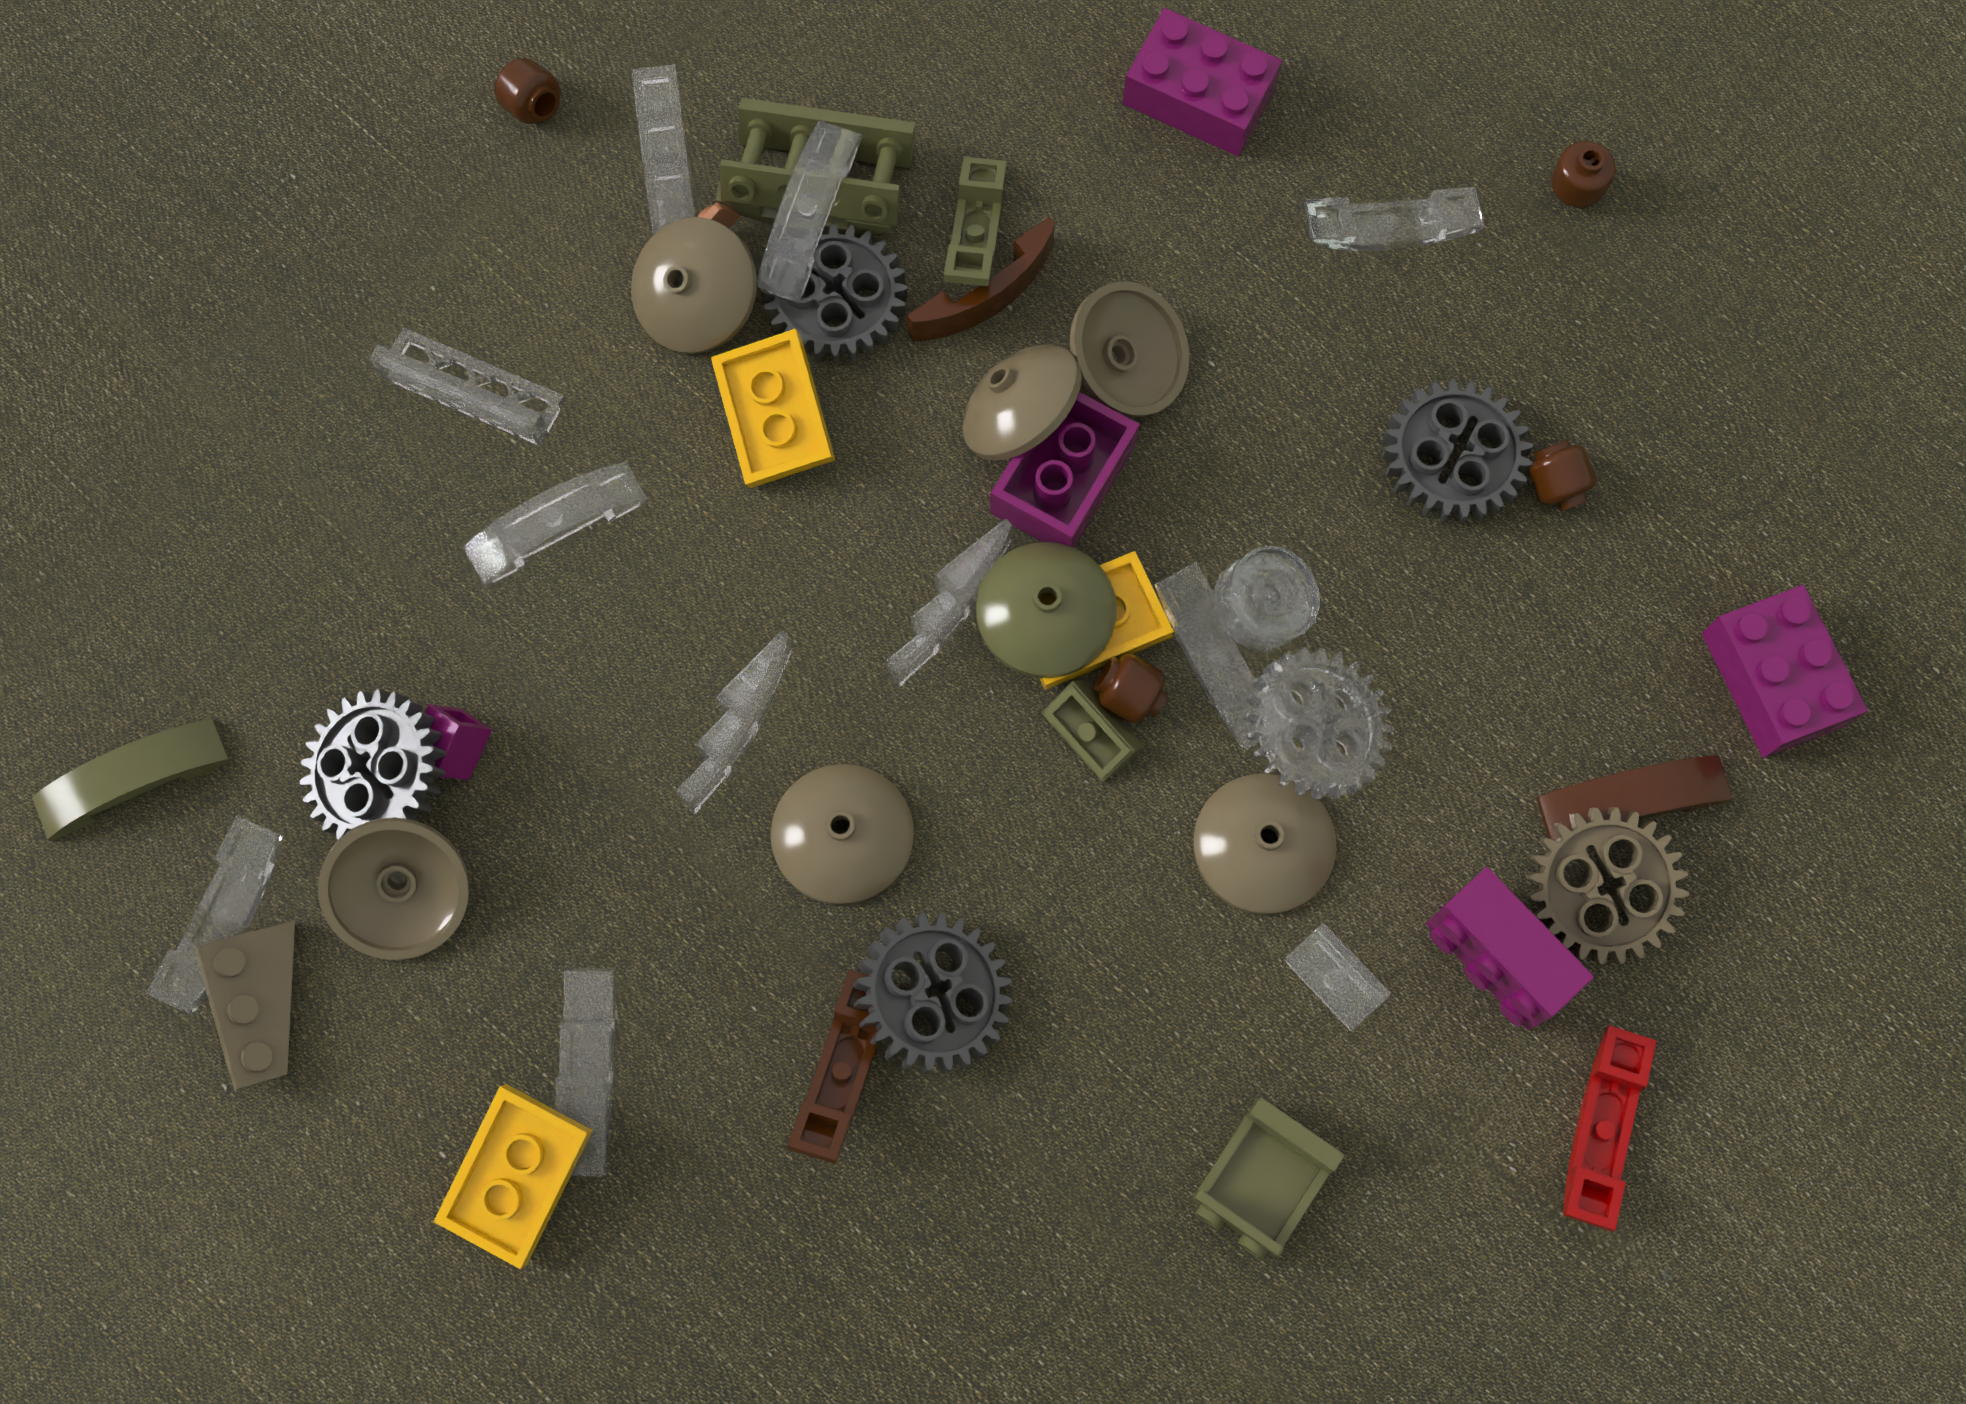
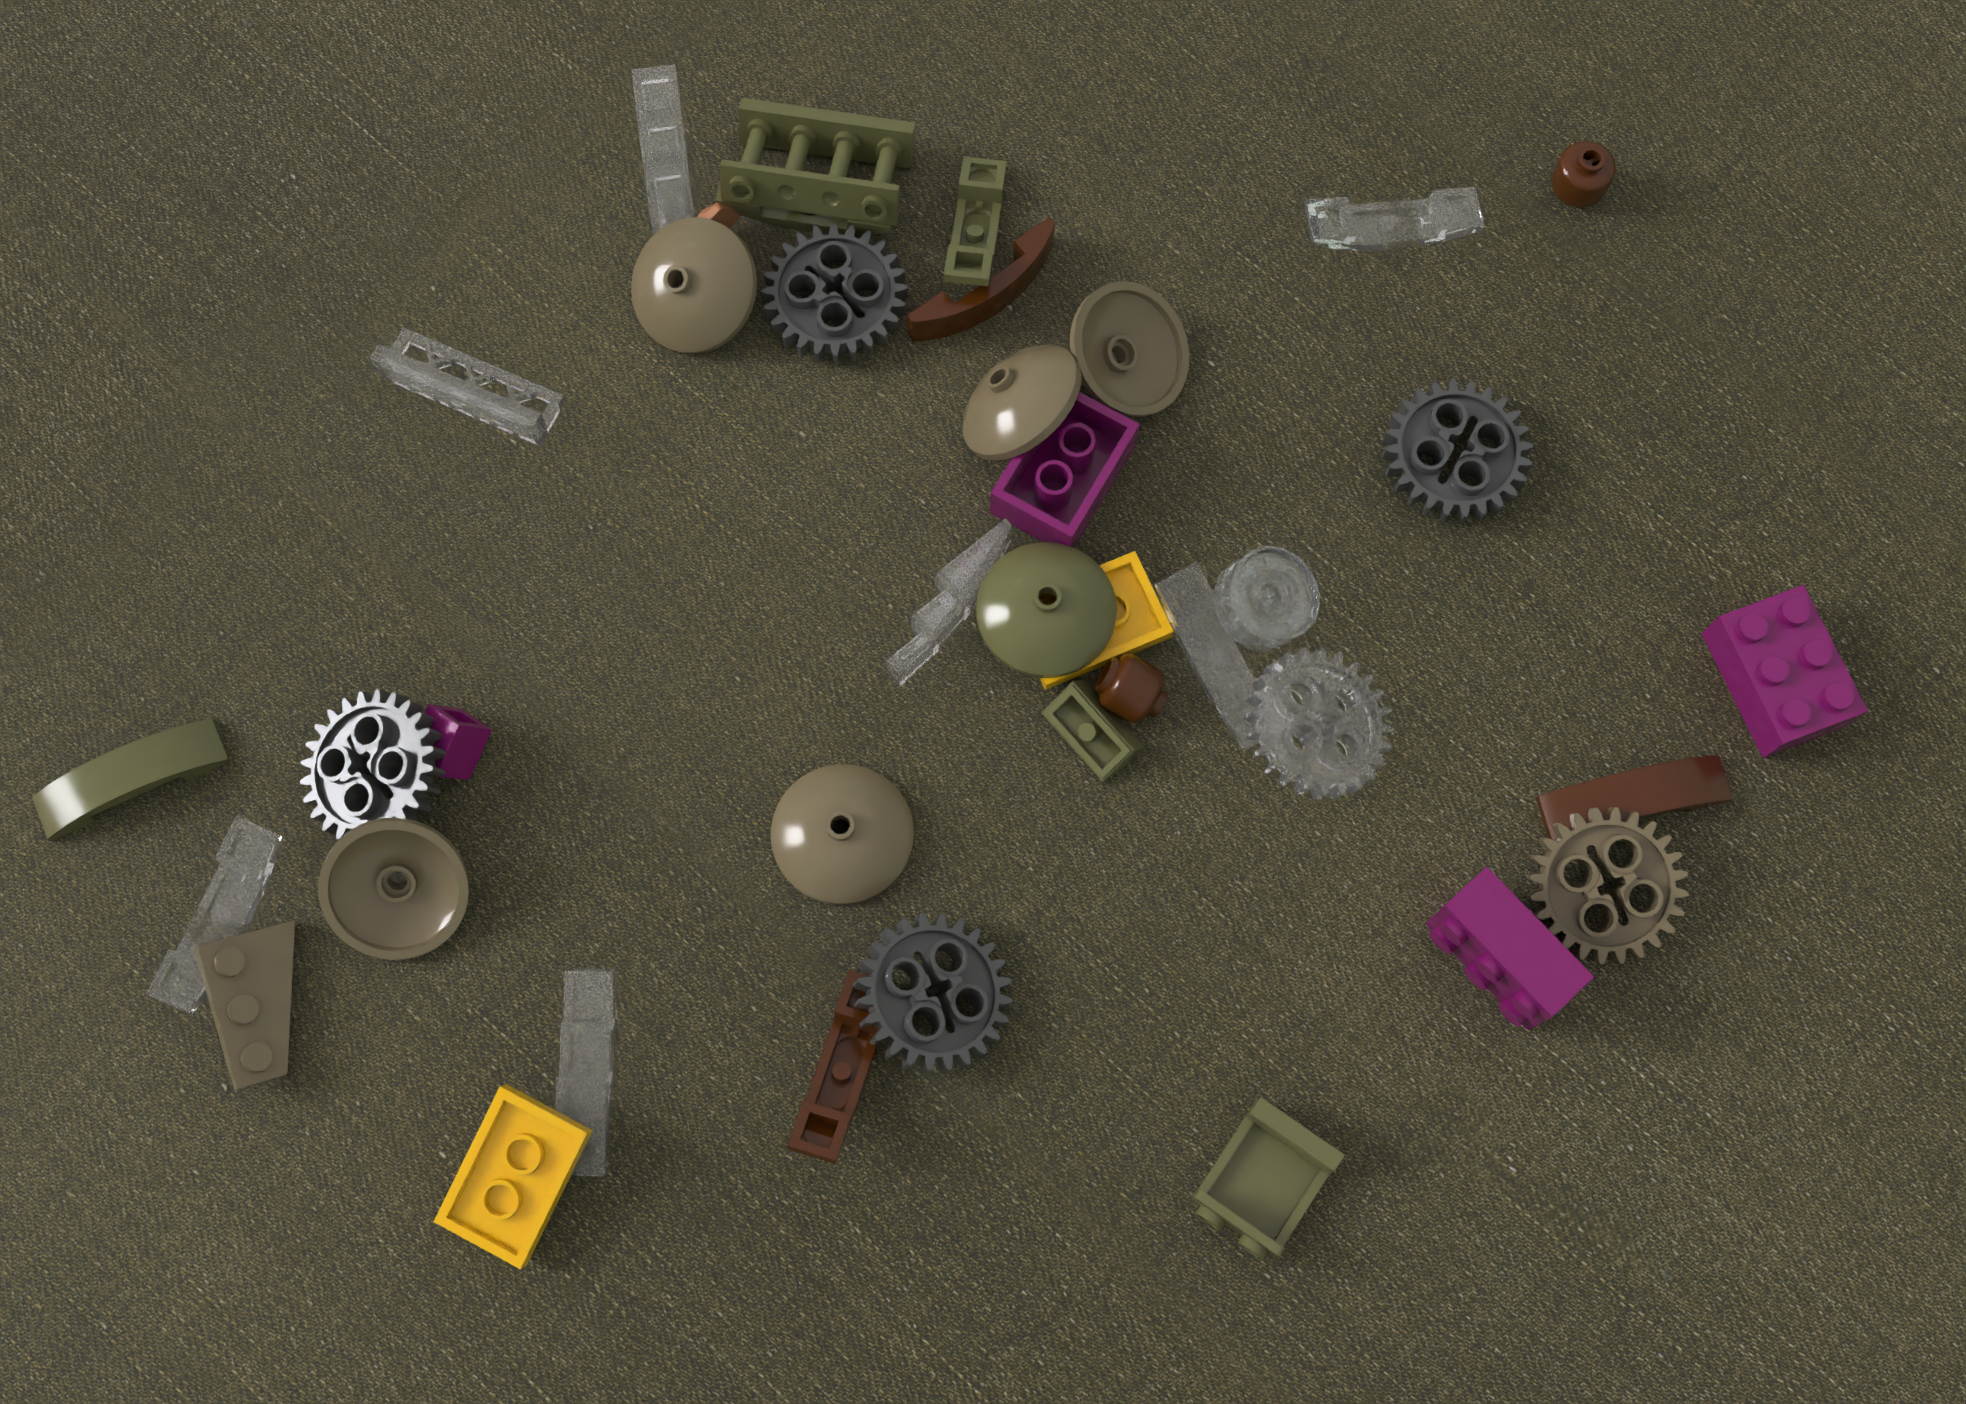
(527, 91): reddish brown head -> none
(551, 517): clear slope -> none
(744, 708): clear slope -> none
(772, 408): yellow plate -> none
(806, 209): clear slope -> none
(1201, 81): magenta brick -> none
(1258, 874): dark tan dish -> none
(1337, 977): clear slope -> none
(1562, 475): reddish brown head -> none
(1605, 1128): red slope -> none

